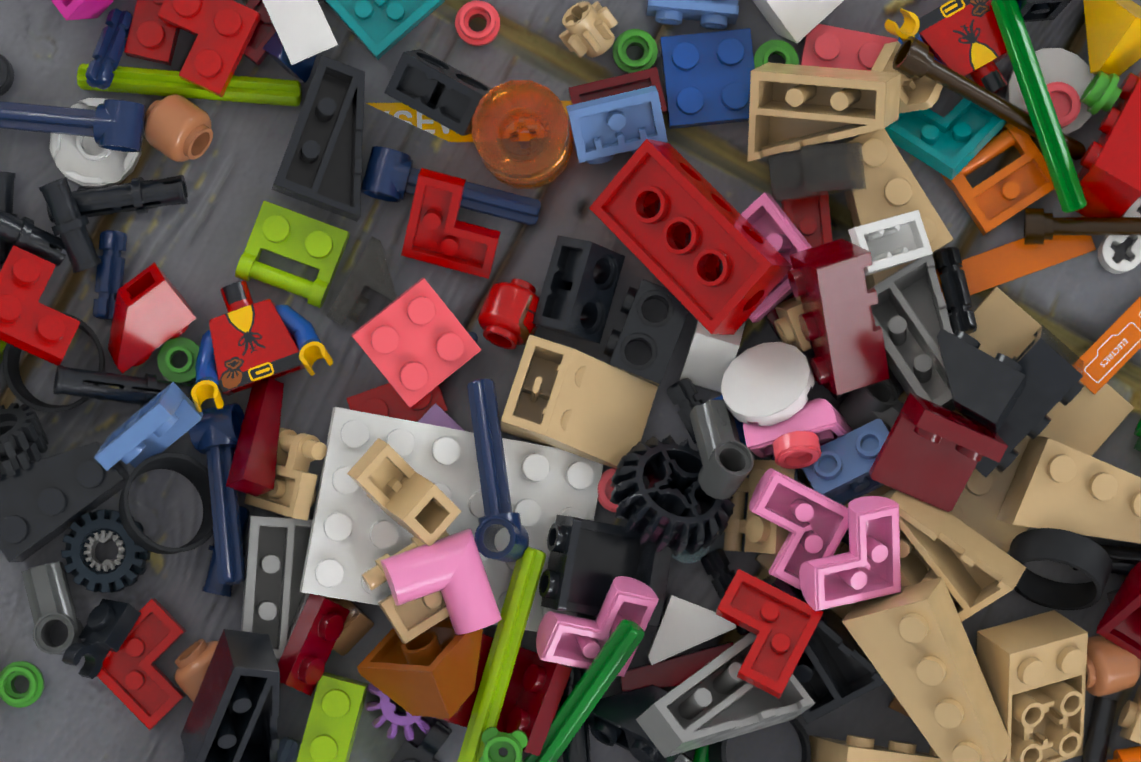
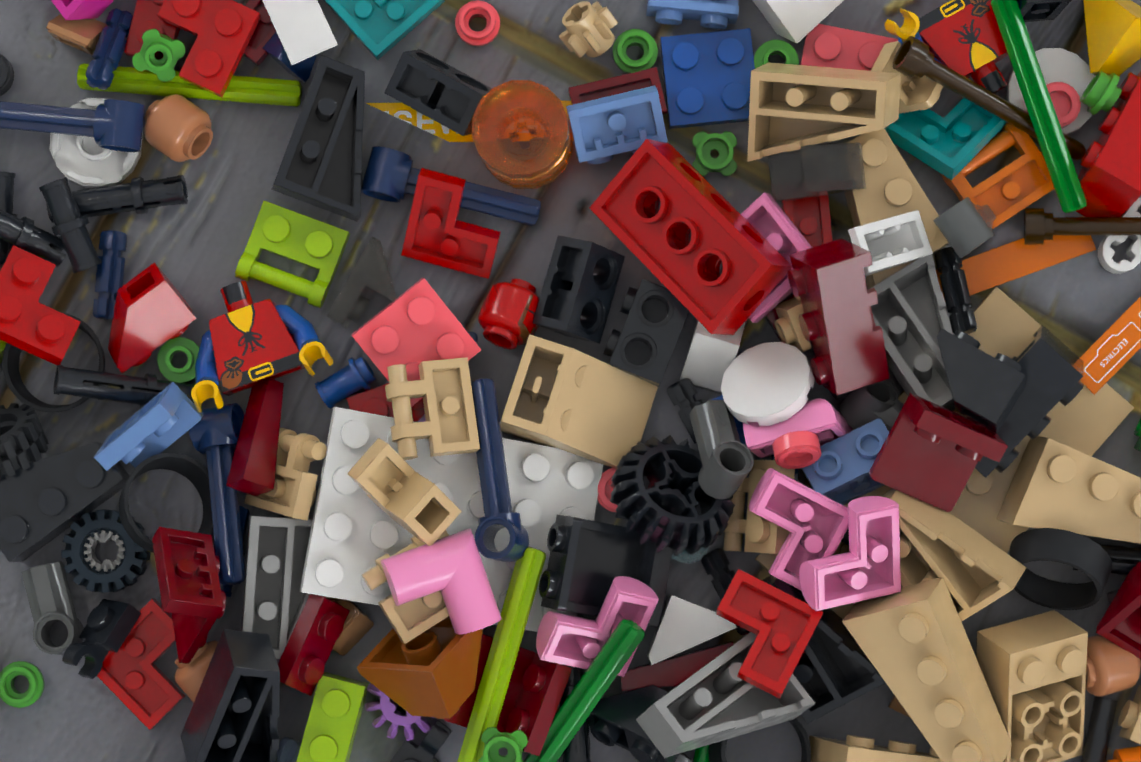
(79, 34): none -> medium nougat slope
(154, 42): none -> bright green plate
(188, 586): none -> dark red bracket
(346, 381): none -> blue pin
(447, 408): none -> tan plate
(723, 144): none -> bright green plate
(966, 226): none -> dark grey piece

